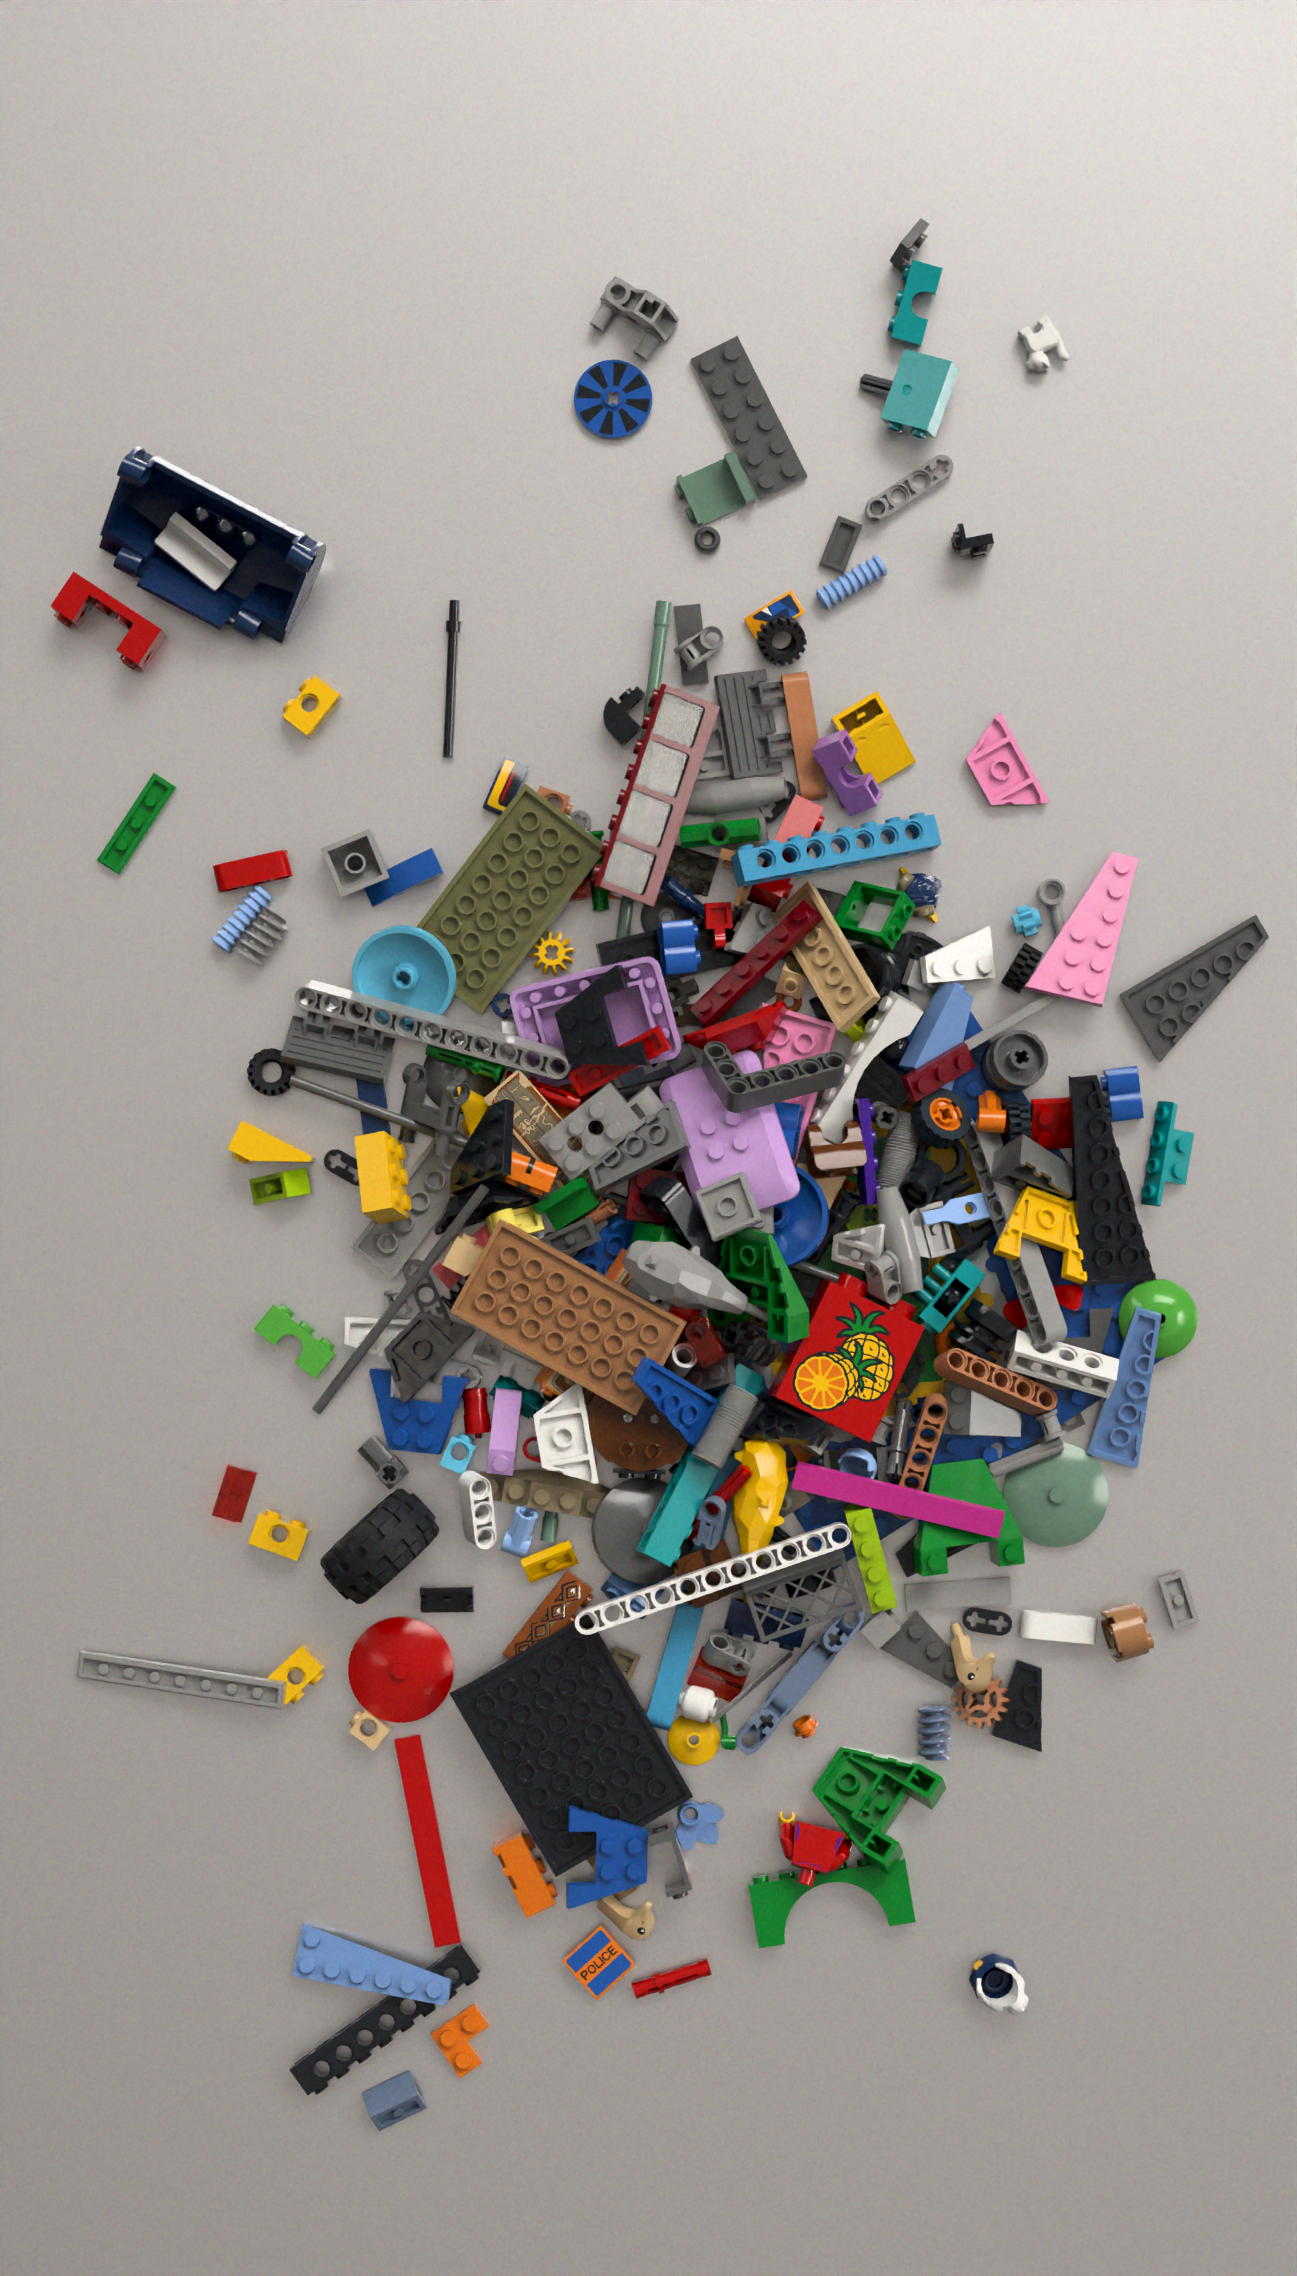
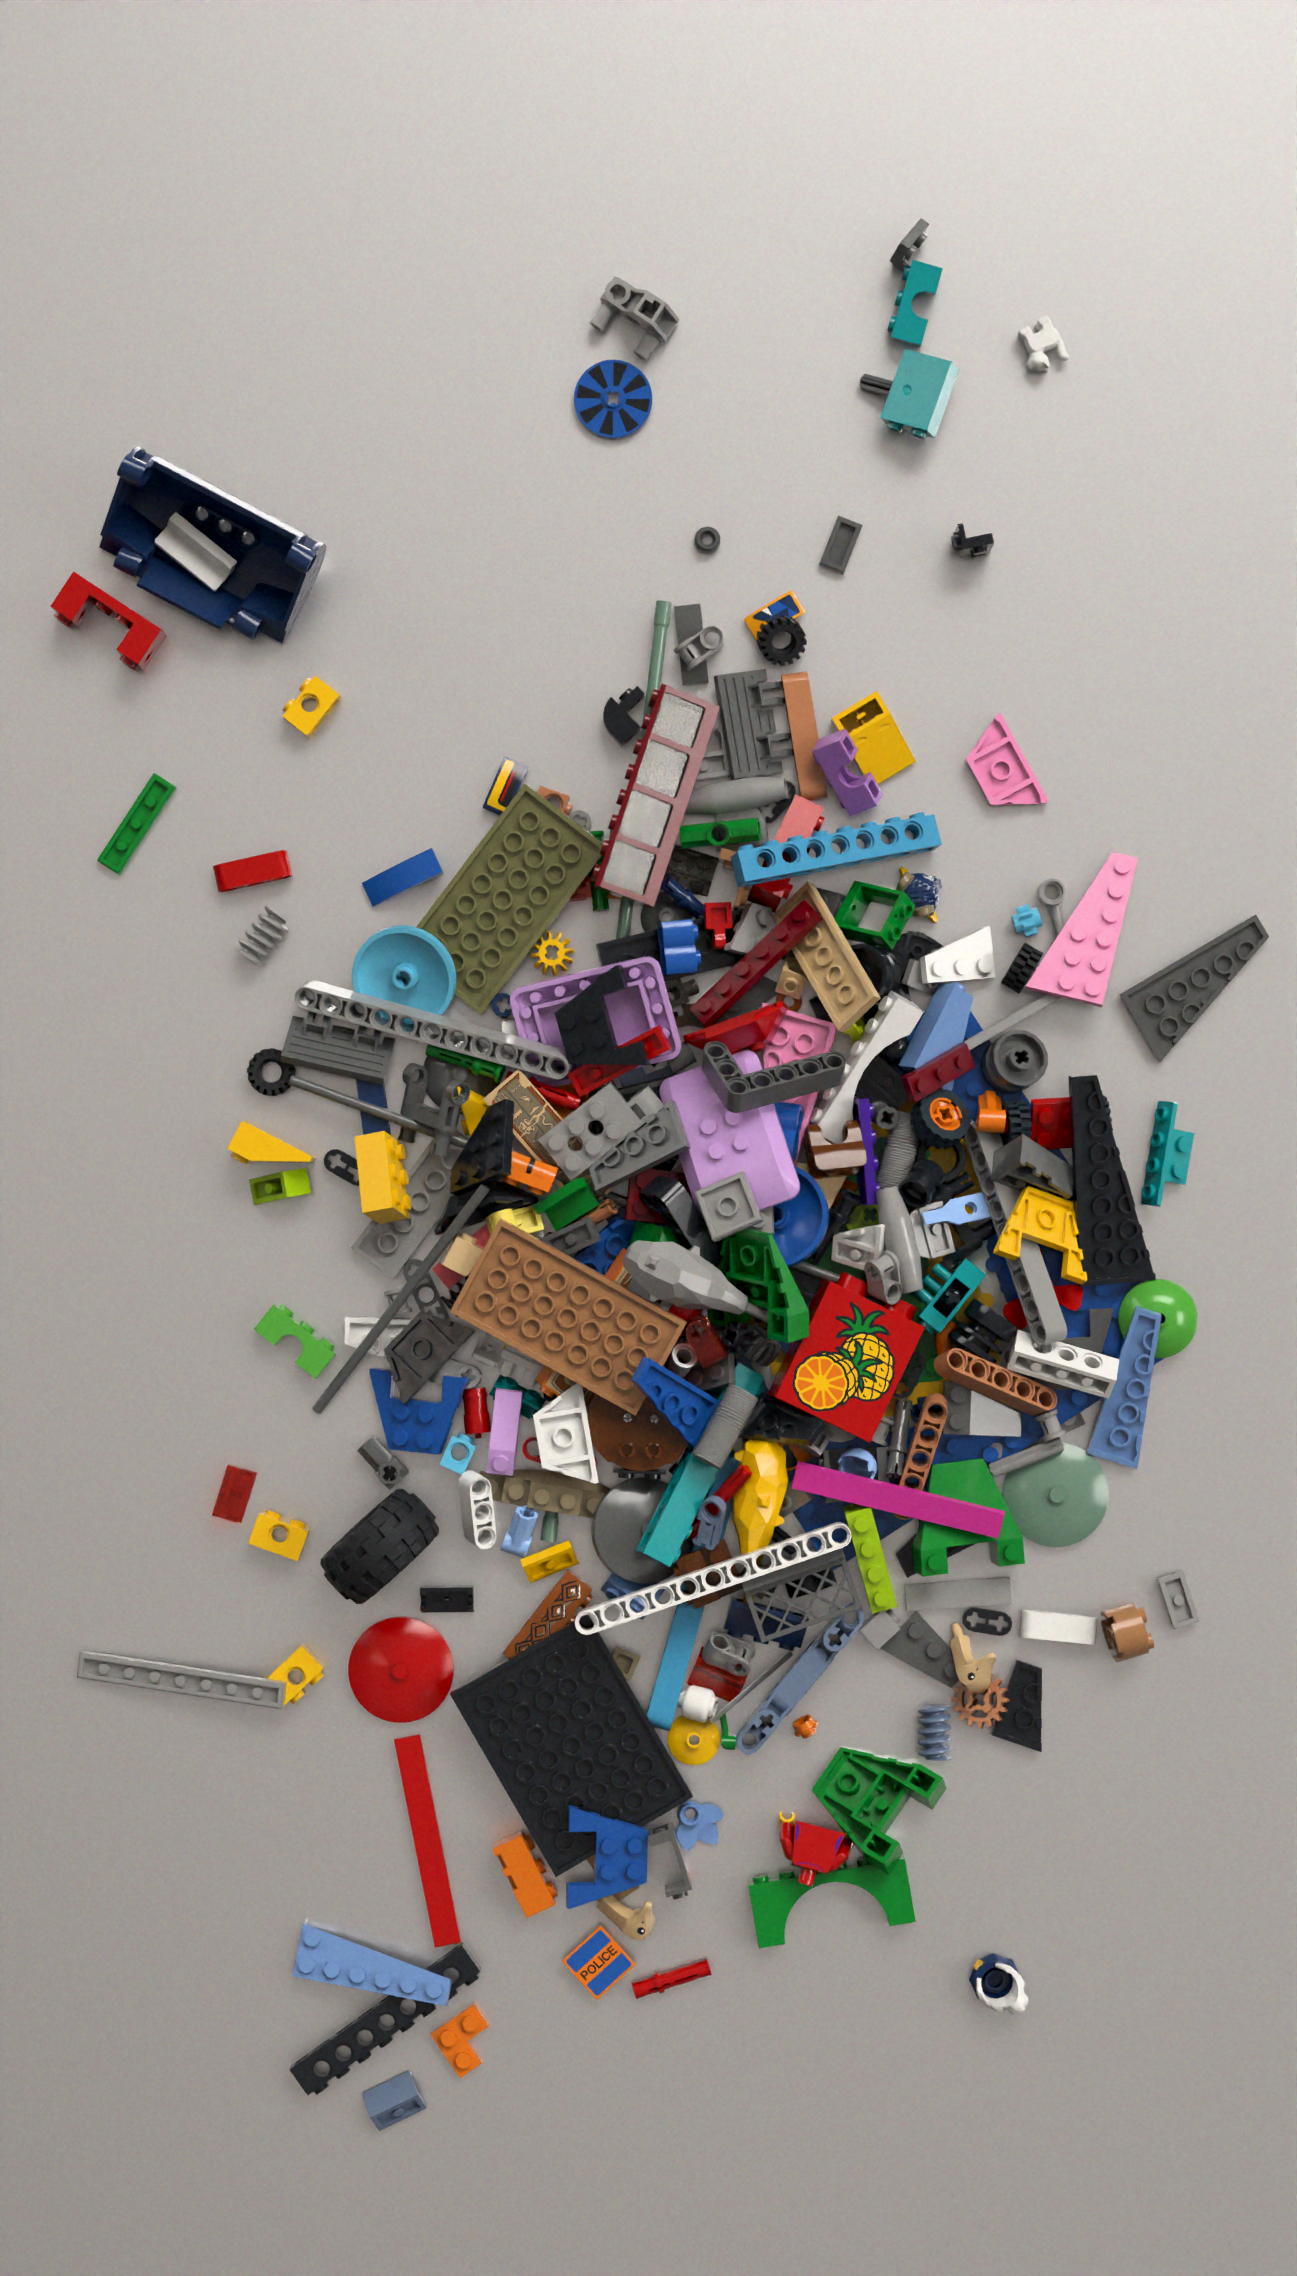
(241, 918): light blue piece -> none
(355, 863): light grey slope -> none
(374, 1739): tan brick -> none
(453, 628): black bar -> none
(715, 490): sand green panel -> none
(748, 418): dark grey plate -> none
(851, 582): light blue piece -> none
(907, 487): light grey beam -> none
(1123, 1093): blue brick -> none

